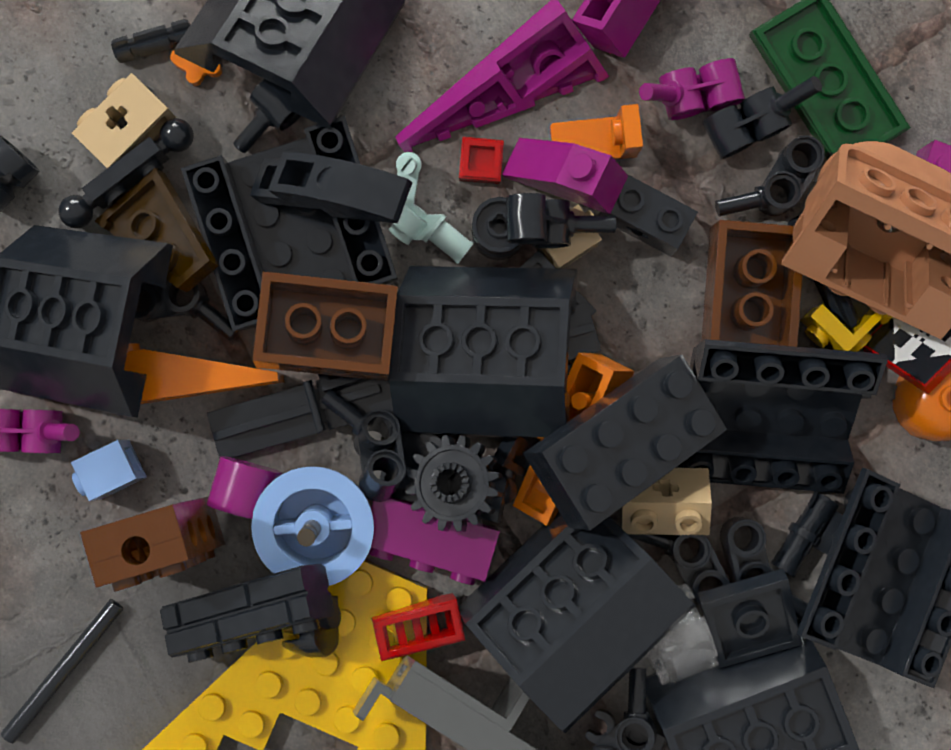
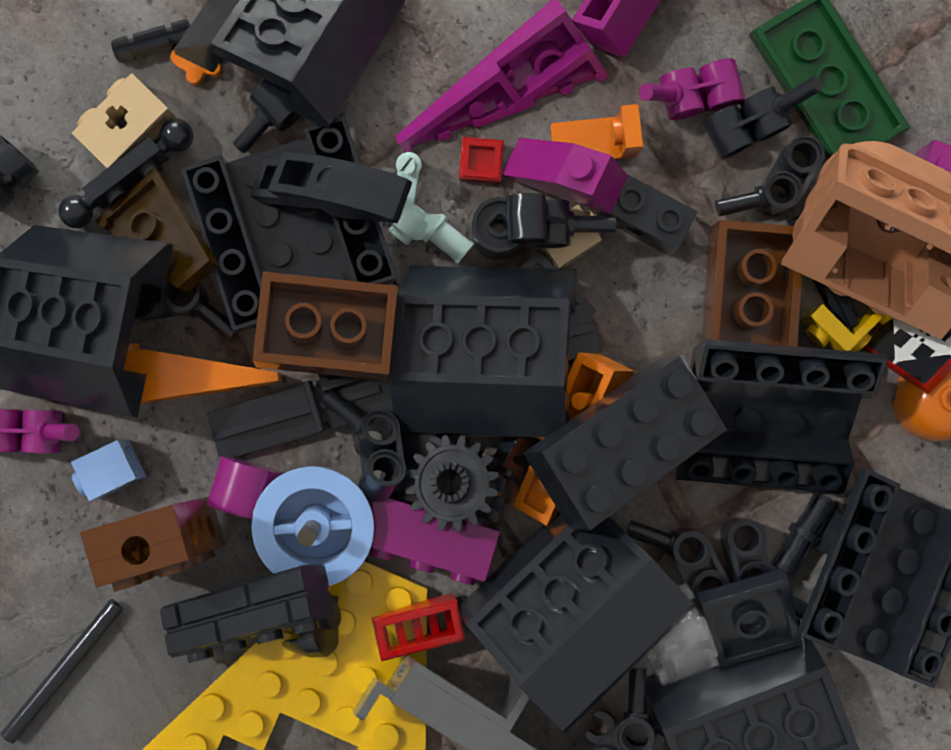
(672, 505): tan brick -> none

